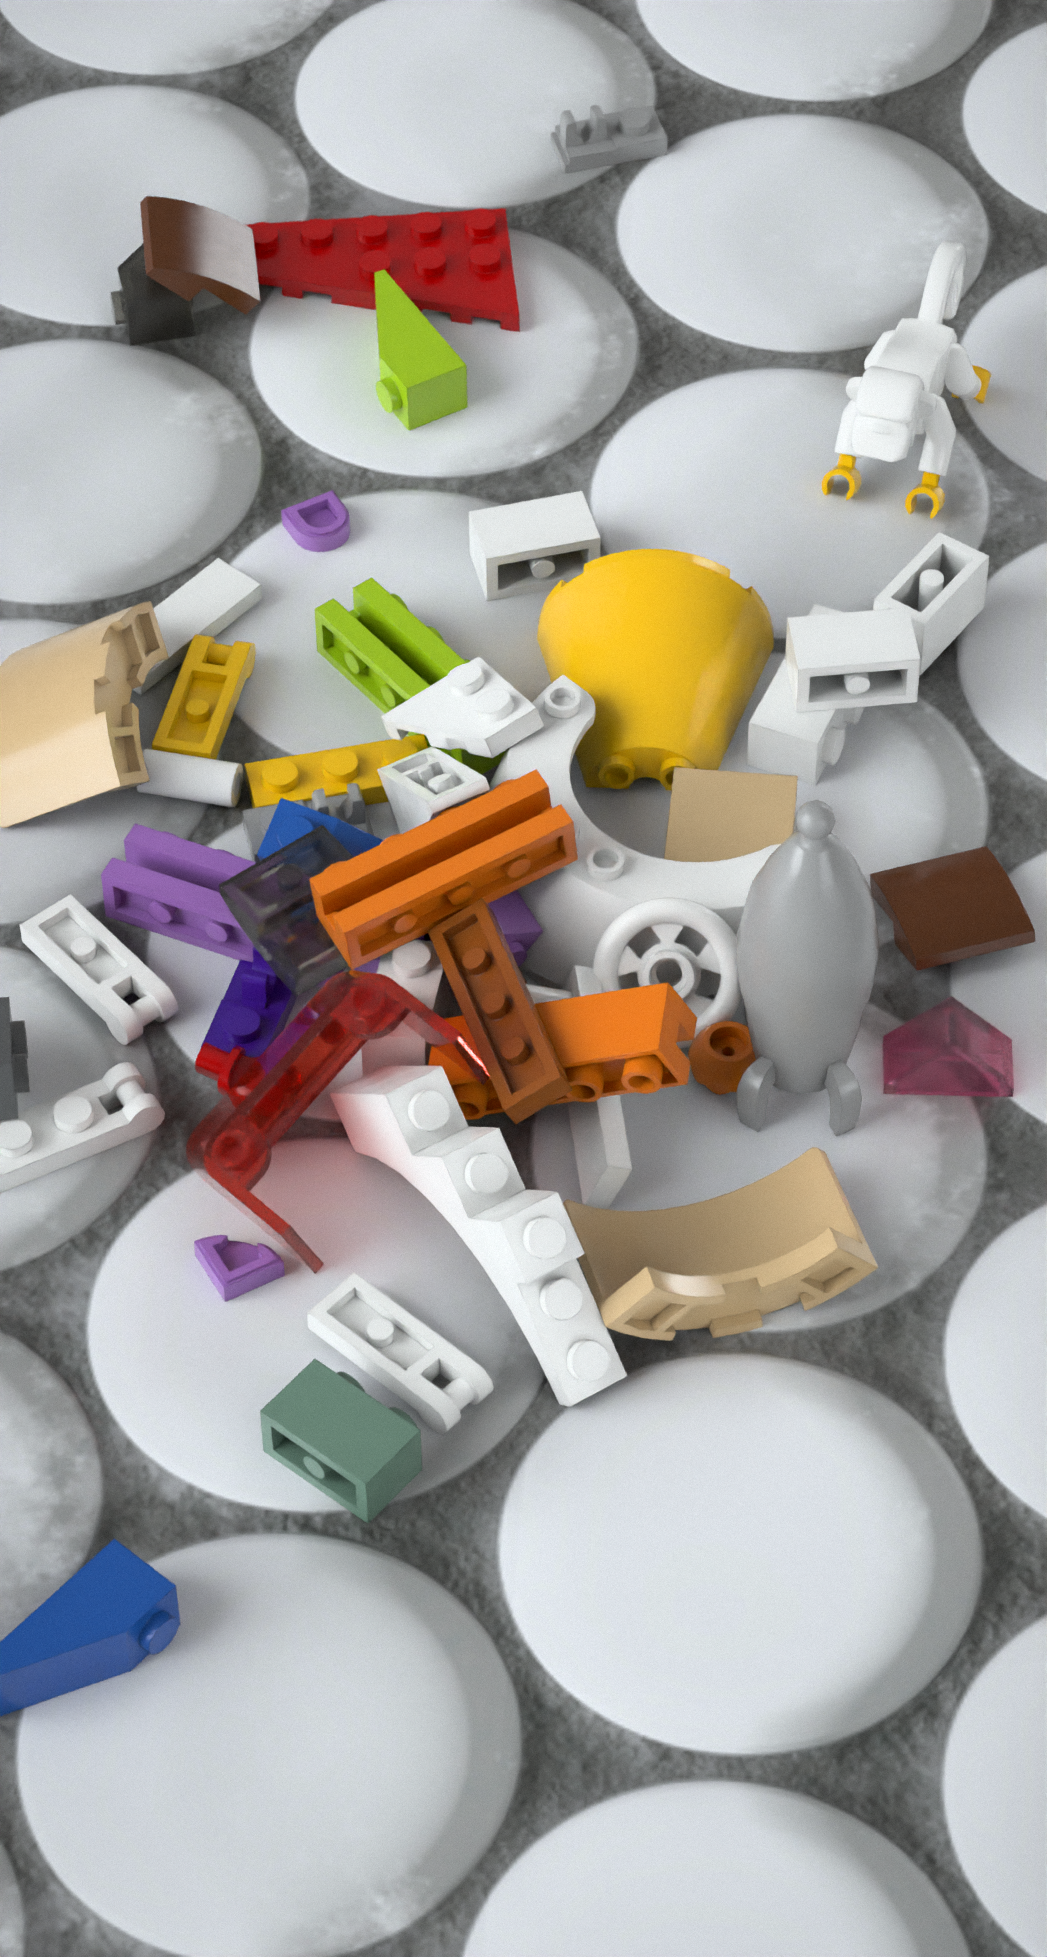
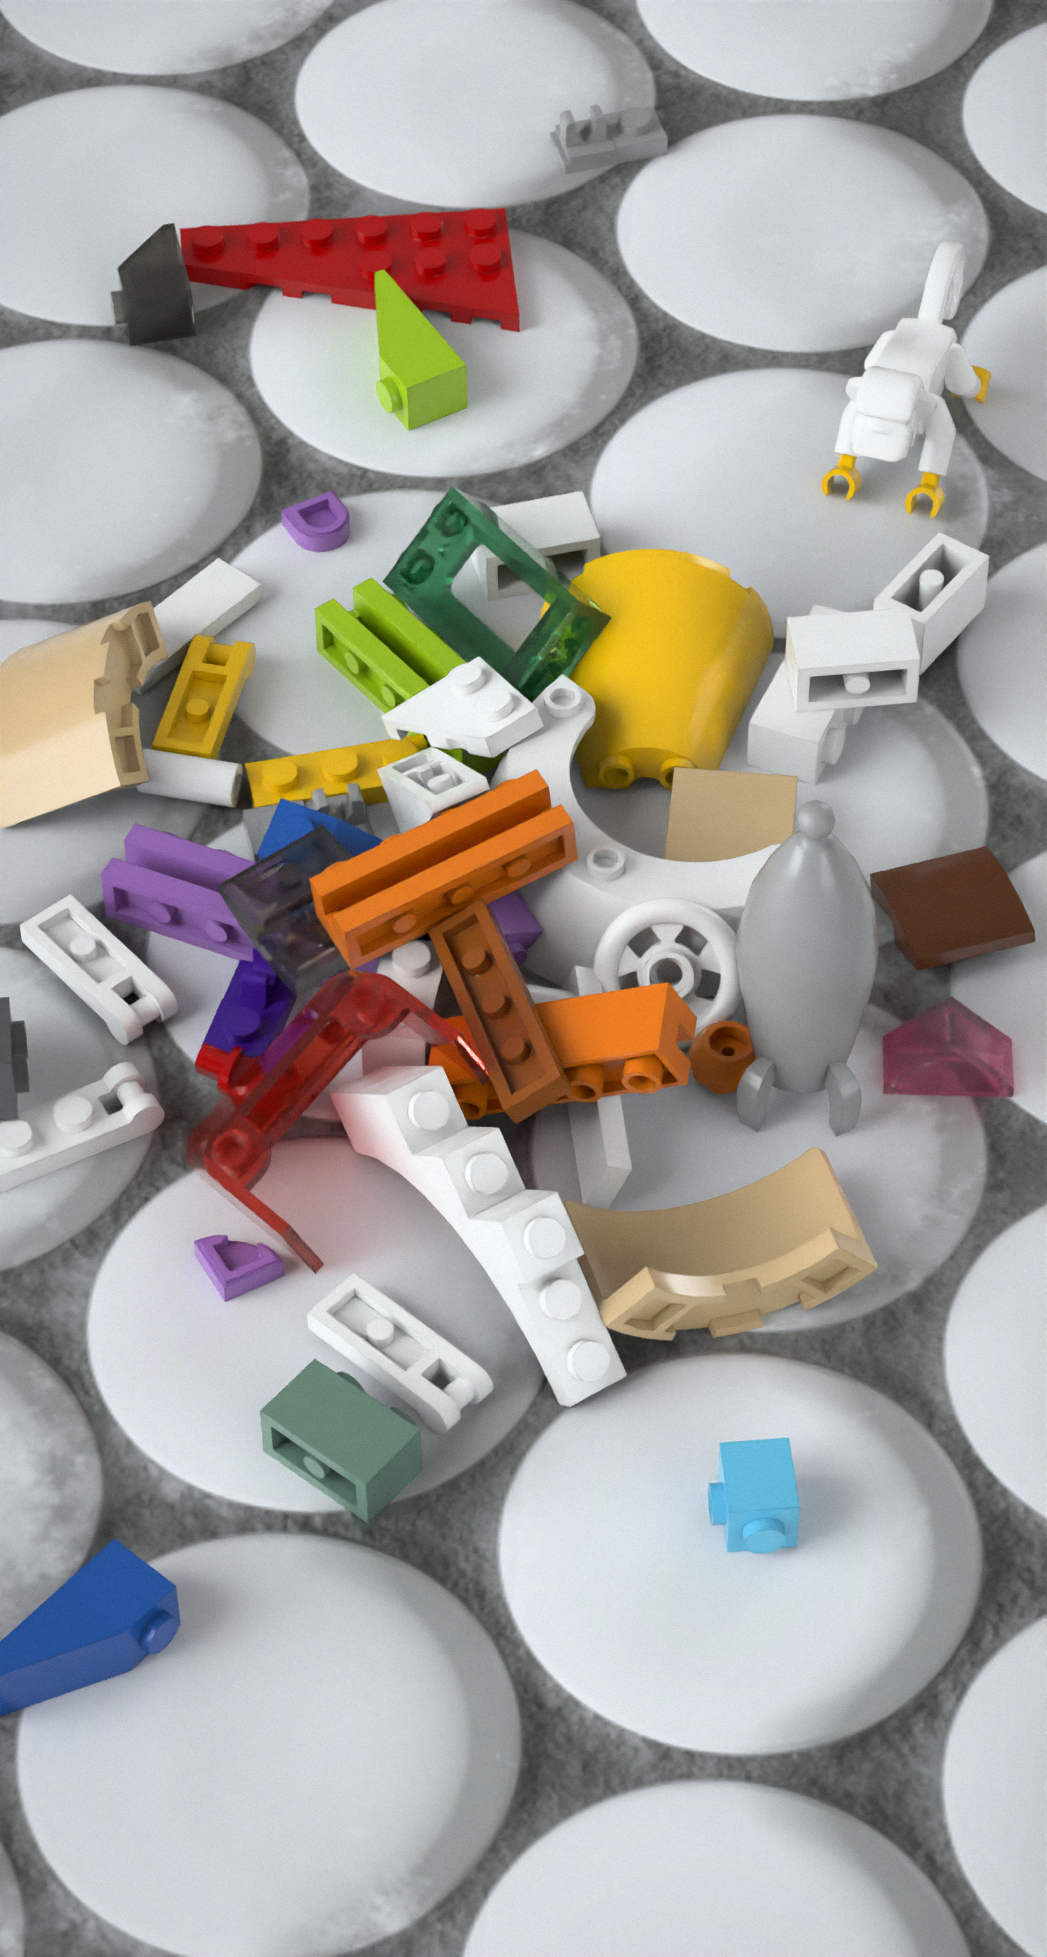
(199, 249): reddish brown slope -> none
(437, 555): none -> clear green piece
(755, 1495): none -> medium azure brick

